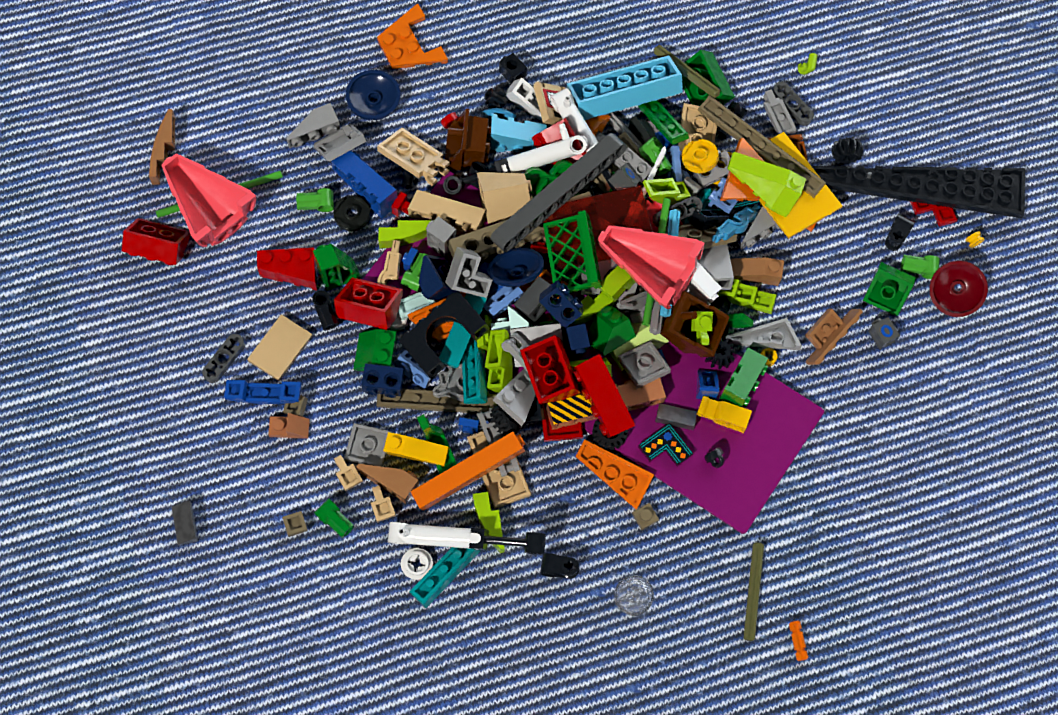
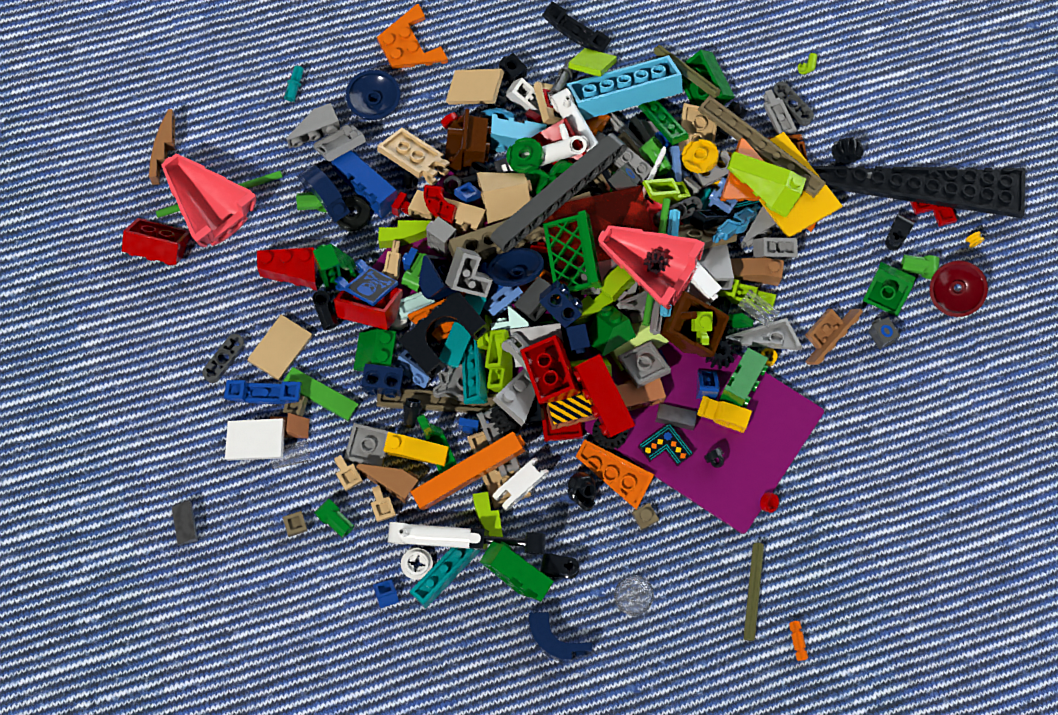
(255, 439): none -> white tile
(292, 455): none -> clear tile
(294, 84): none -> teal axle
(322, 187): none -> dark blue arch
(323, 394): none -> bright green tile
(369, 285): none -> blue flag
(386, 593): none -> blue slope
(411, 411): none -> black cone
(437, 204): none -> red tile
(467, 193): none -> blue plate
(475, 86): none -> tan tile
(516, 571): none -> green wedge
(520, 484): none -> white piece
(527, 164): none -> green tile
(533, 116): none -> dark red tile
(549, 645): none -> dark blue arch
(565, 75): none -> dark grey pin
(575, 30): none -> black slope
(582, 490): none -> black head
(592, 62): none -> lime tile
(656, 261): none -> black gear
(750, 310): none -> clear tile
(769, 502): none -> red tile
(775, 248): none -> light grey brick

